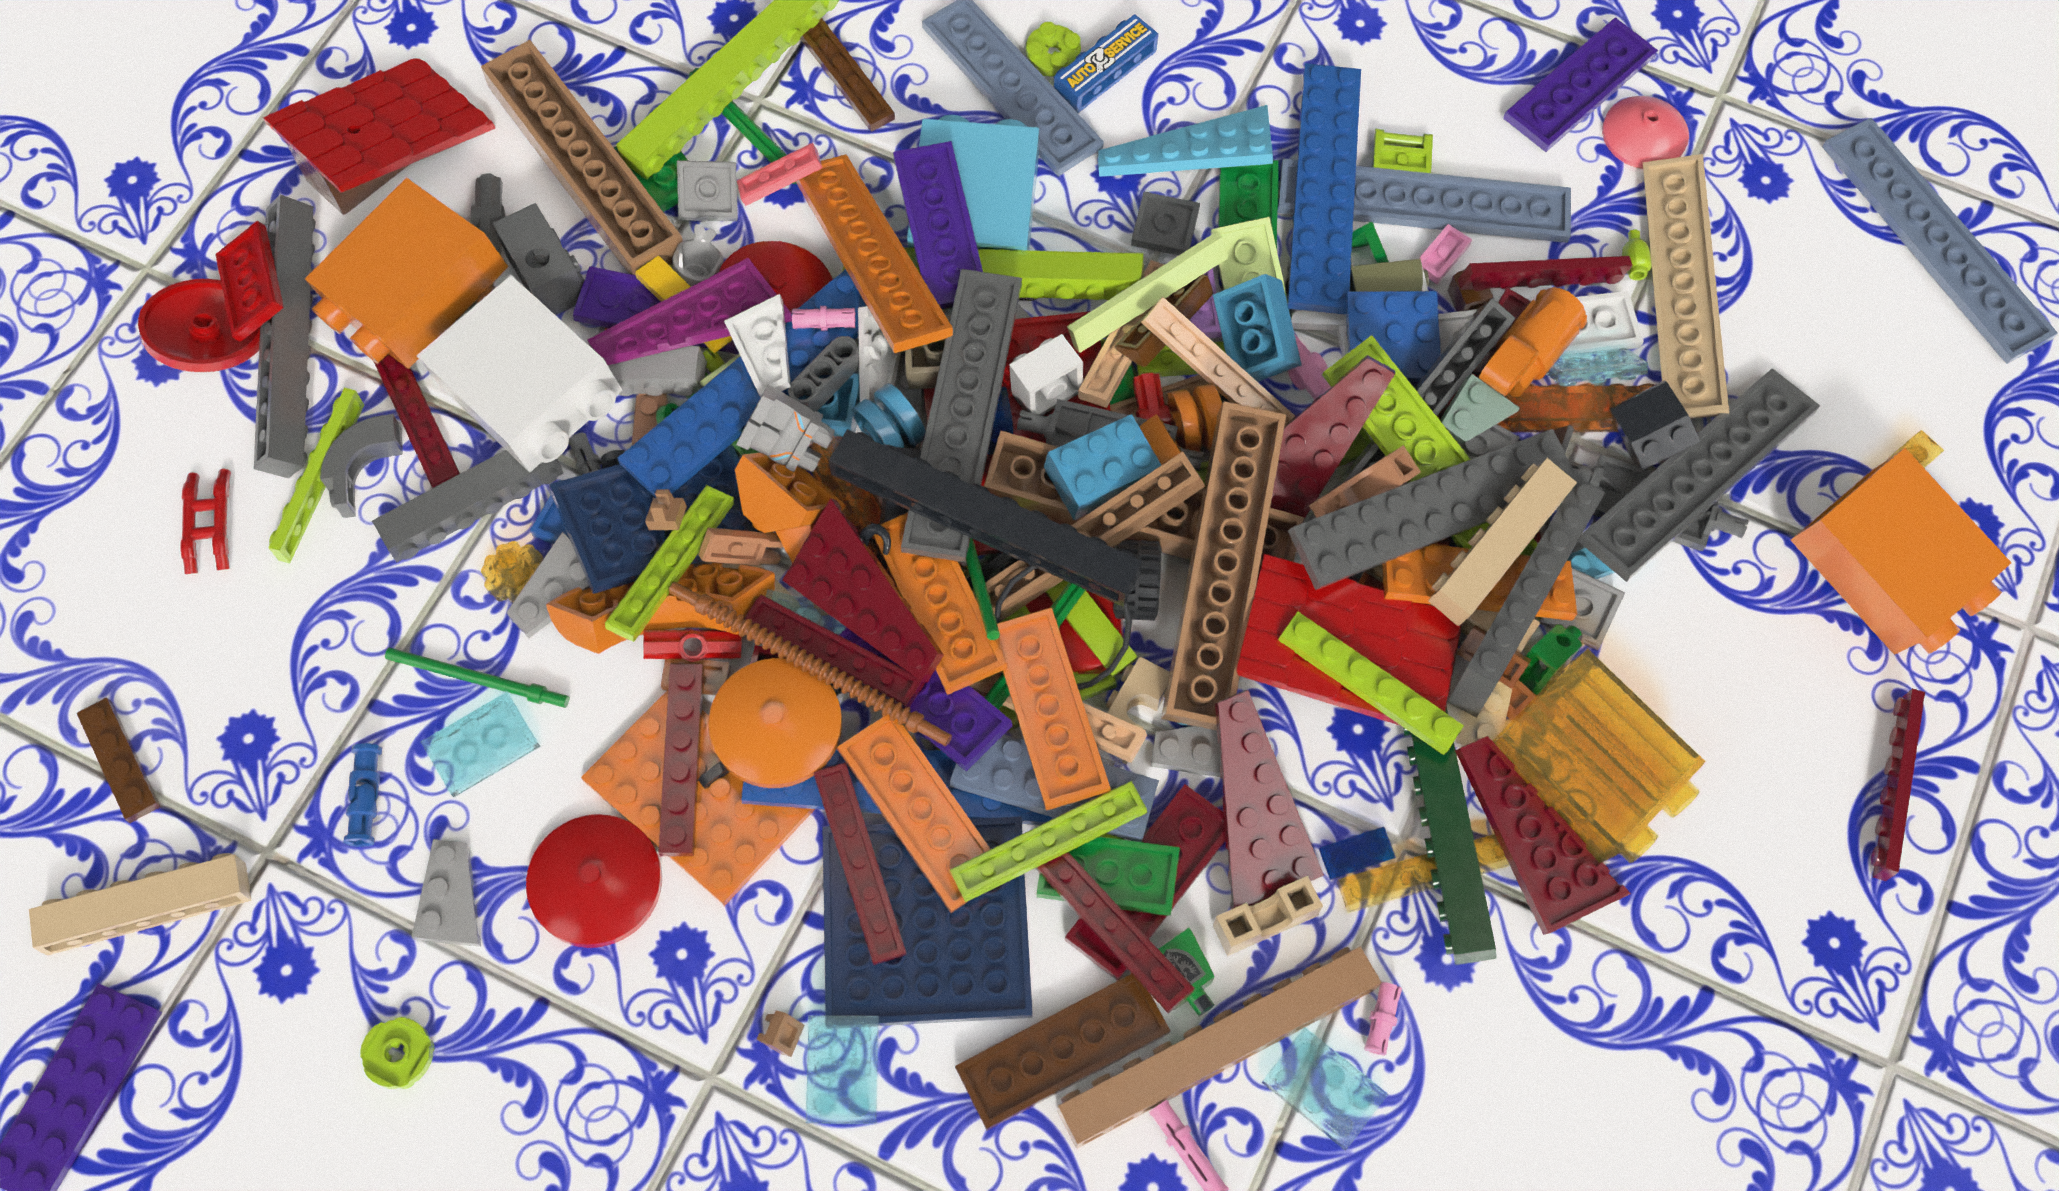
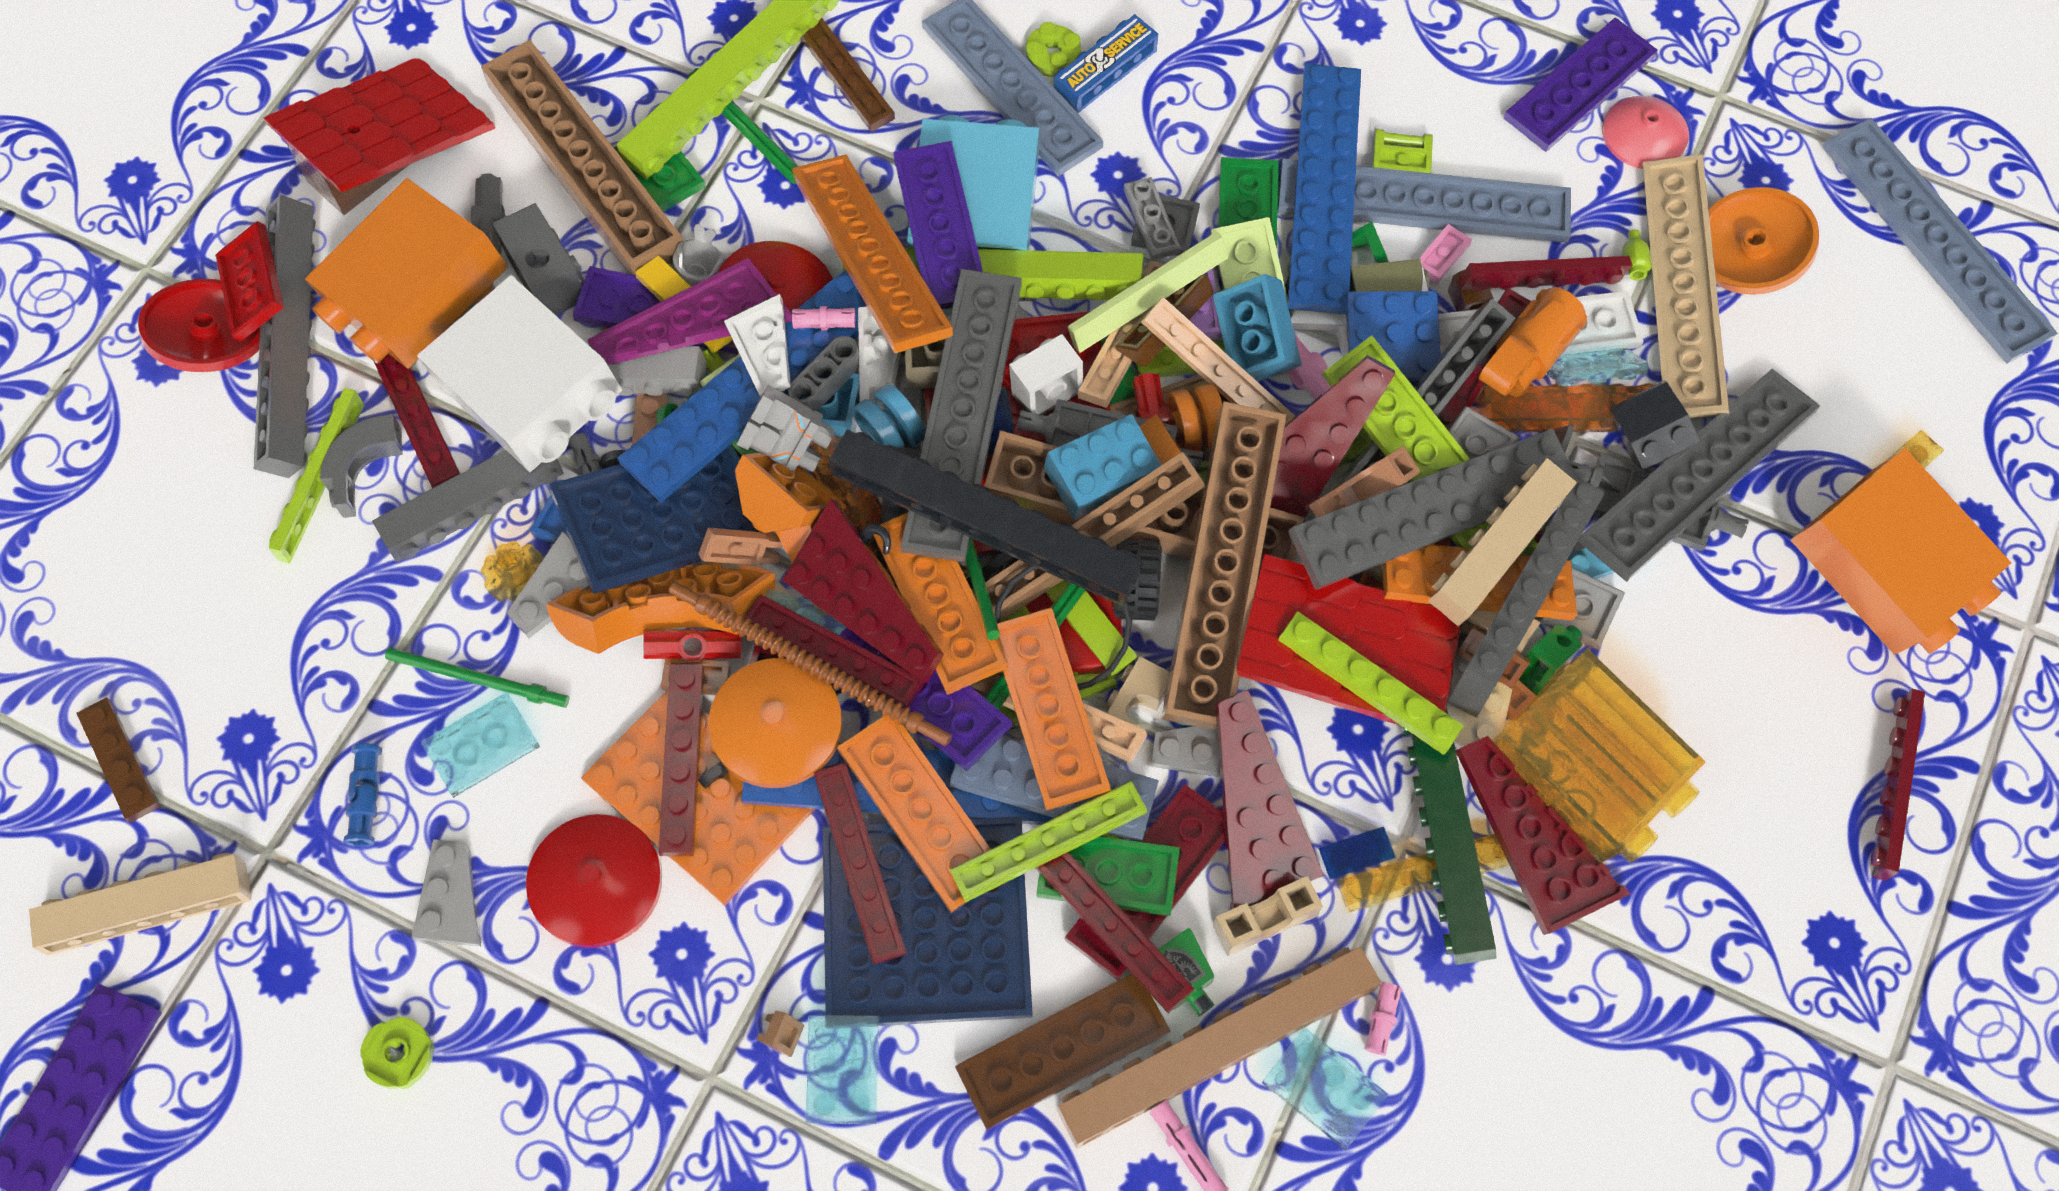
(217, 532): red piece -> none
(665, 511): medium nougat tile -> none
(668, 564): lime tile -> none
(707, 191): light grey tile -> none
(779, 174): coral tile -> none
(1151, 218): none -> light grey tile
(1216, 143): medium azure wing -> none
(1475, 410): wing -> none
(1762, 240): none -> orange dish

